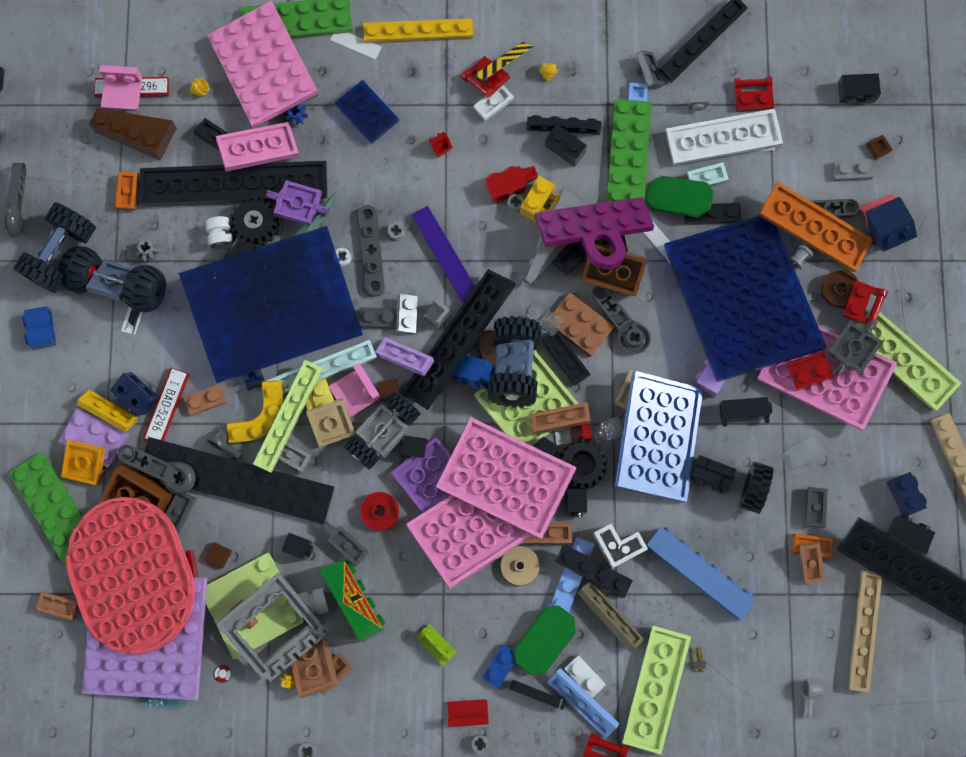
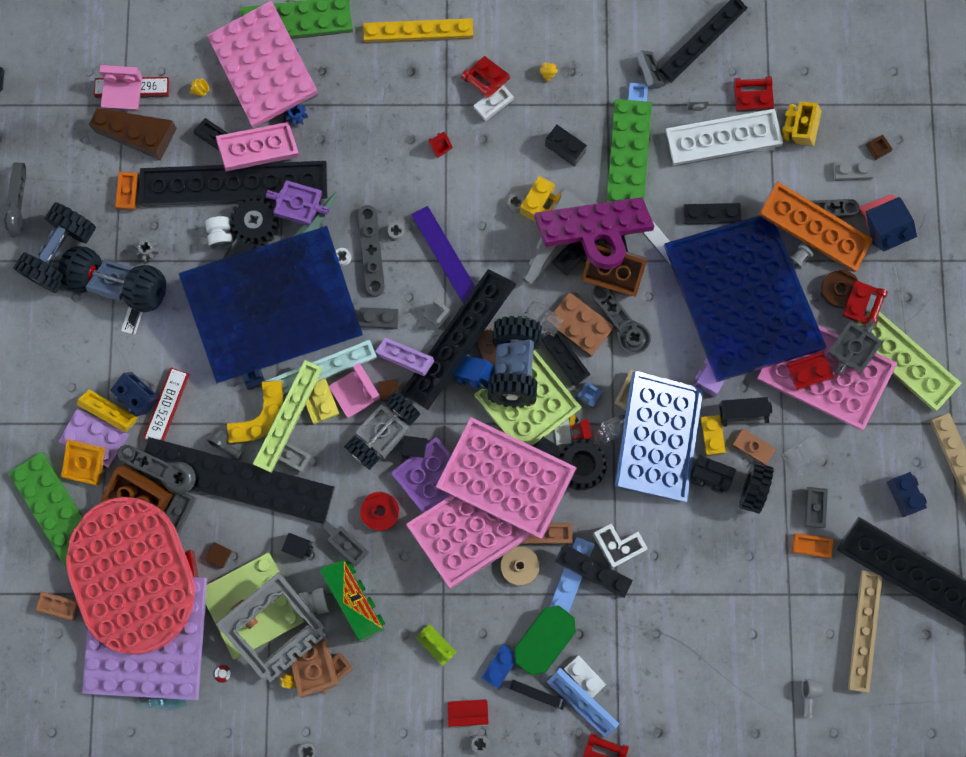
(39, 327): blue brick -> none
(205, 400): nougat plate -> none
(330, 422): tan plate -> none
(357, 44): white sticker -> none
(367, 112): clear blue plate -> none
(406, 314): plate -> none
(503, 61): sticker -> none
(509, 182): red hinge -> none
(560, 418): nougat plate -> none
(571, 125): black plate -> none
(576, 502): black brick -> none
(589, 394): none -> medium blue tile
(610, 616): dark tan plate -> none
(656, 689): yellowish green plate -> none
(679, 196): green shield -> none
(700, 574): medium blue brick -> none
(702, 664): piece -> none
(711, 174): light aqua plate -> none
(712, 435): none -> yellow plate
(753, 447): none -> nougat plate
(805, 125): none -> yellow brick
(812, 562): nougat plate -> none
(859, 88): black brick -> none
(912, 534): black brick -> none

